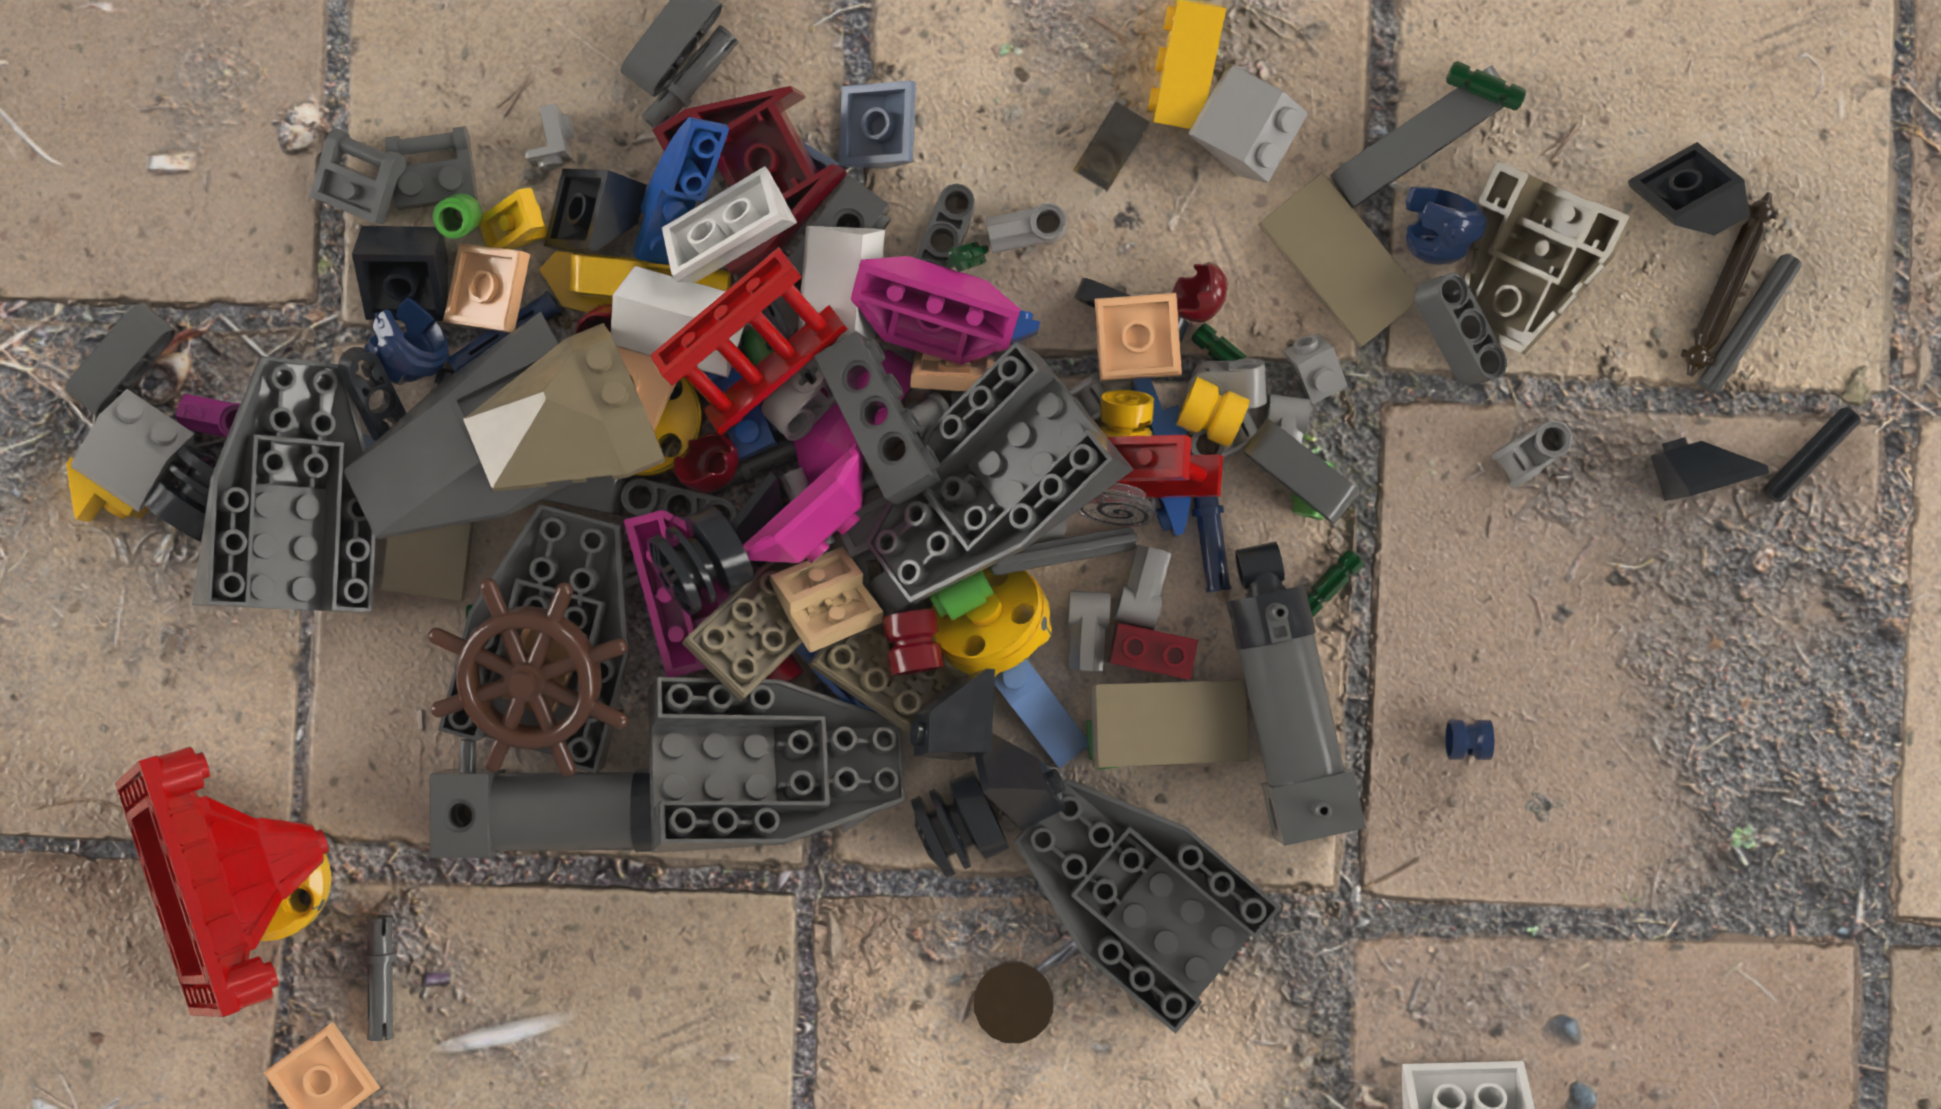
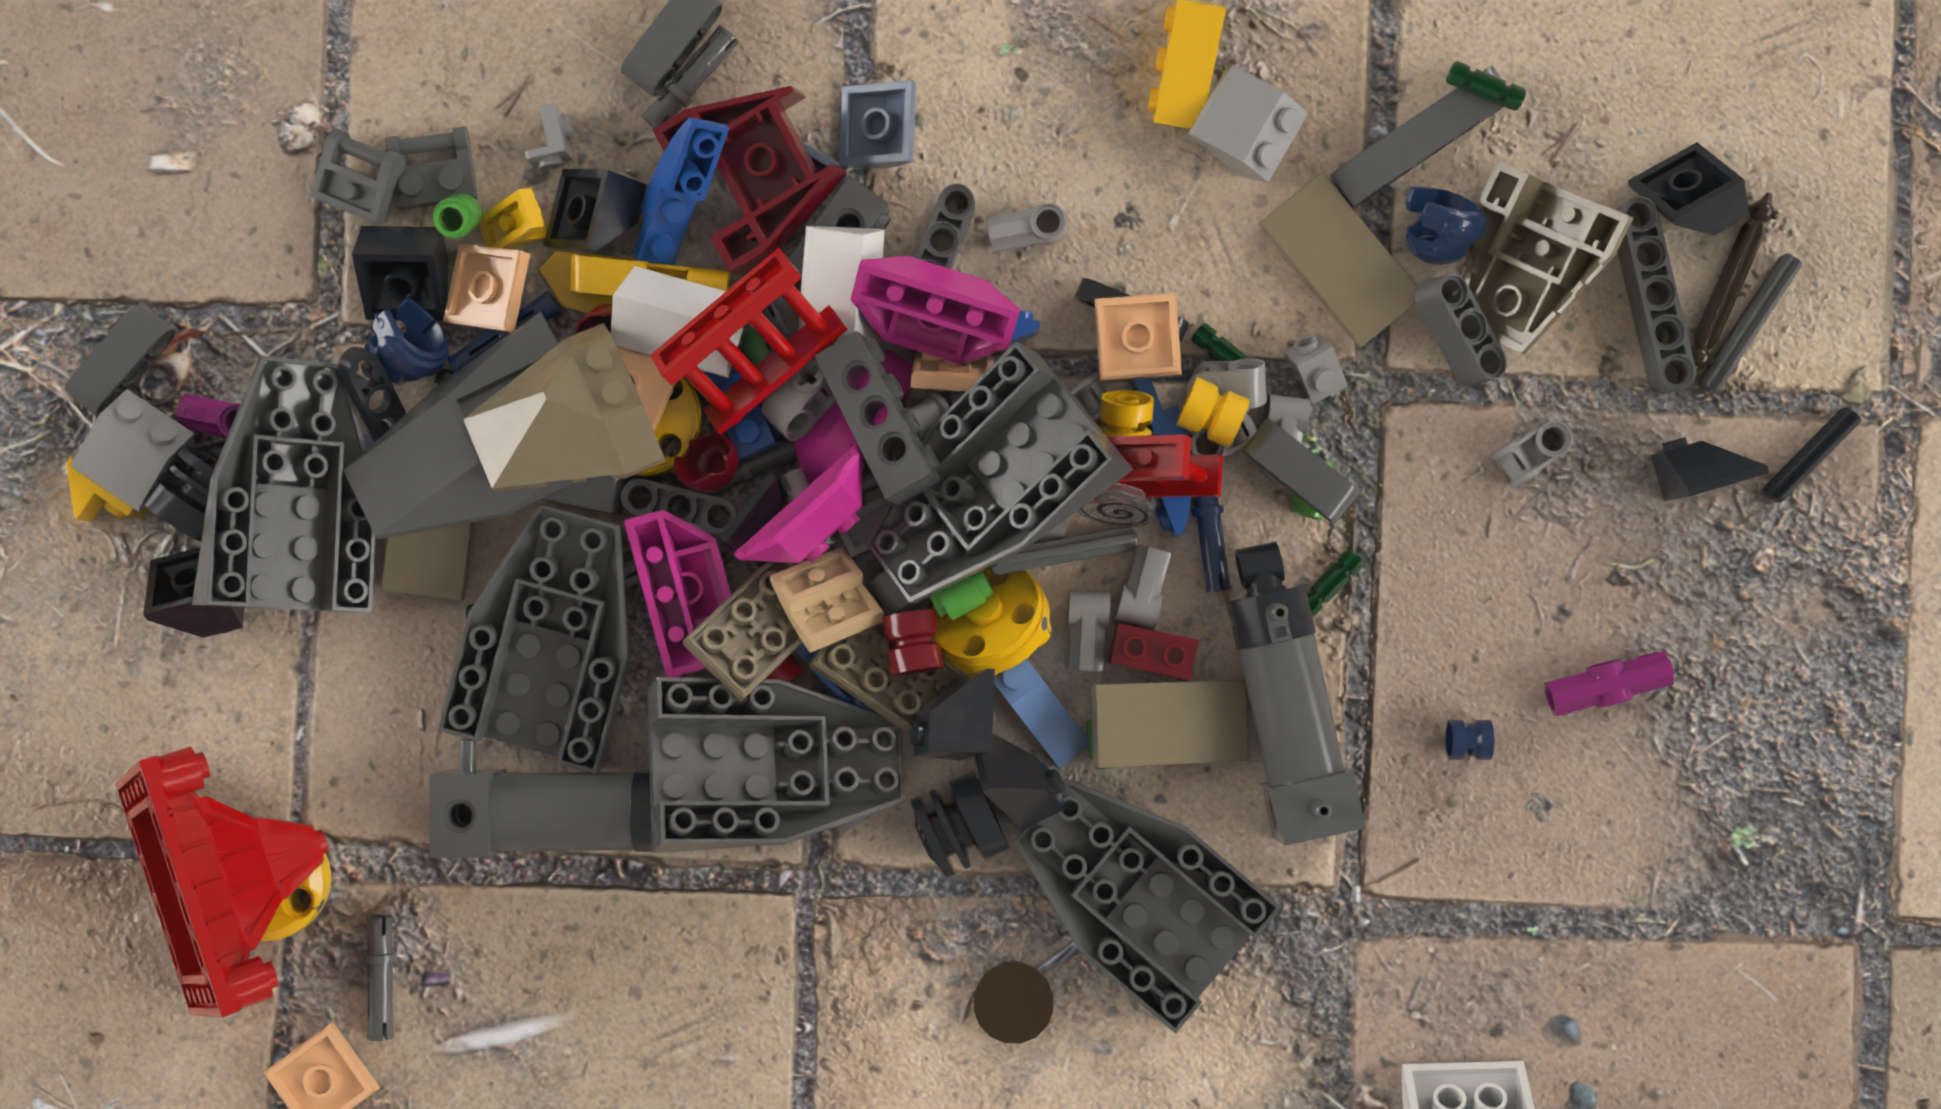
(171, 597): none -> black slope
(533, 679): reddish brown brick -> none
(693, 563): black wheel -> none
(726, 227): white slope -> none
(967, 256): dark green axle -> none
(1112, 146): clear smoke slope -> none
(1201, 295): dark red hair -> none
(1609, 683): none -> magenta piece
(1647, 315): none -> dark grey beam

